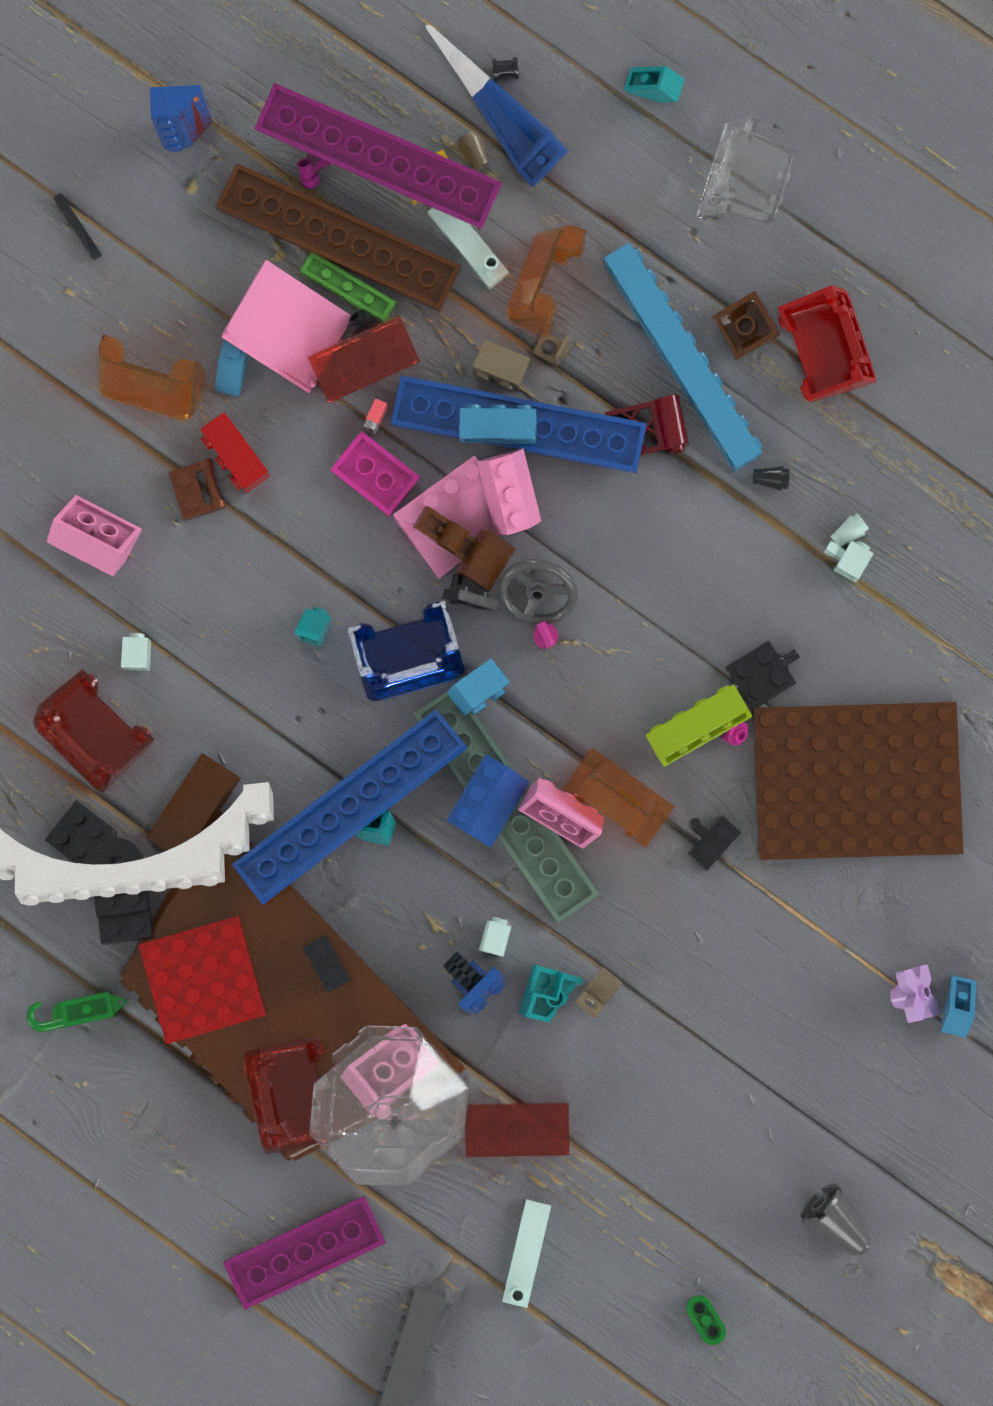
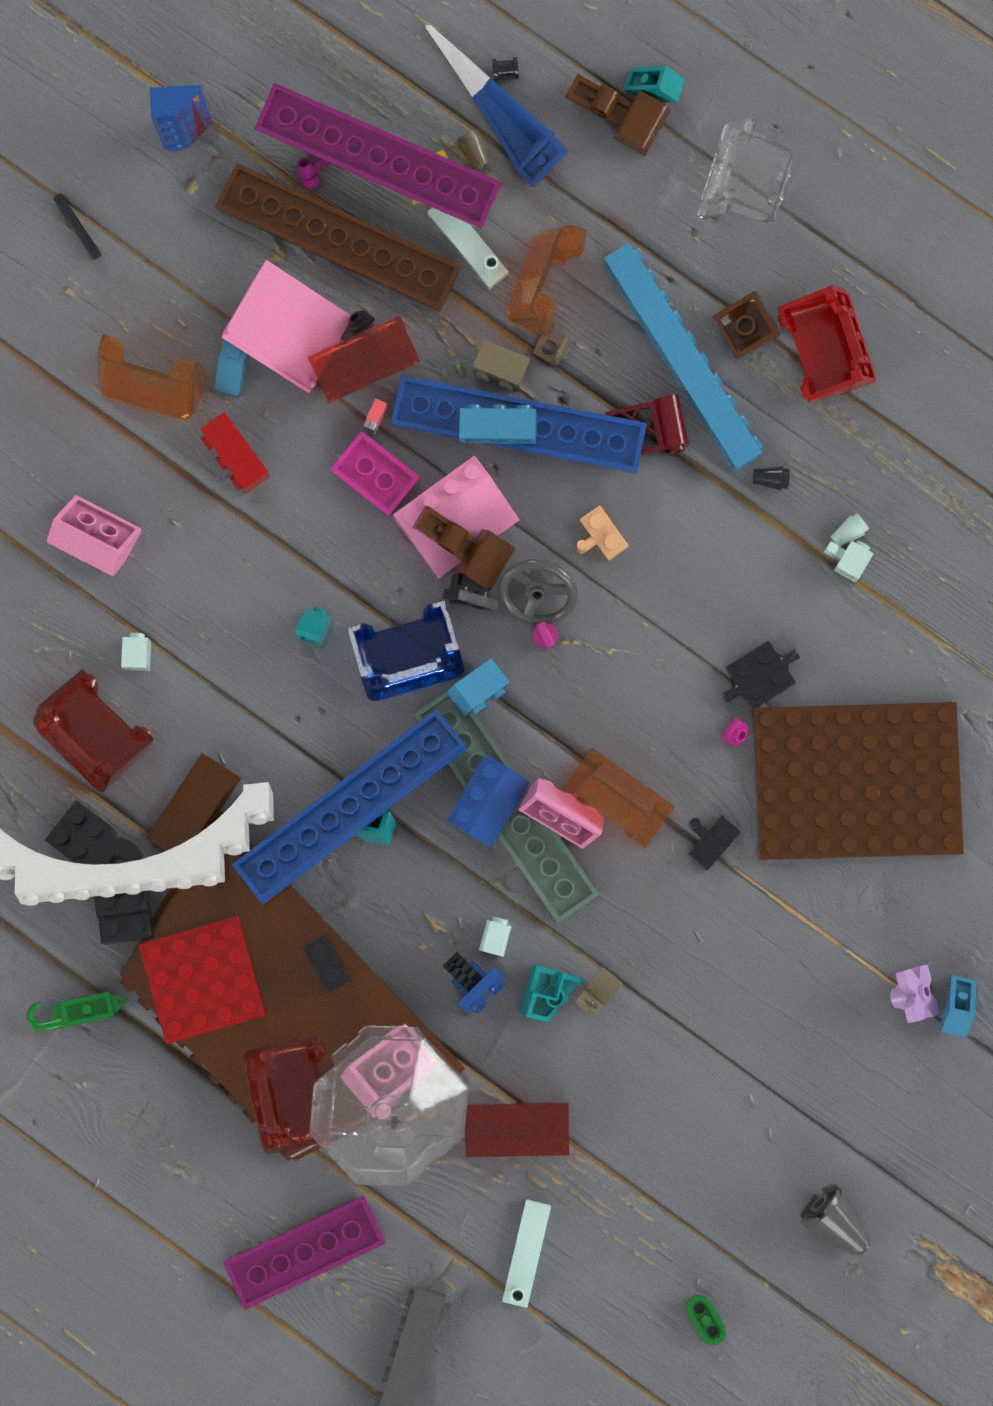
(189, 492): copper plate -> none
(347, 287): bright green tile -> none
(509, 492): bright pink slope -> none
(601, 533): none -> light nougat plate
(637, 121): none -> reddish brown plate
(698, 725): lime brick -> none

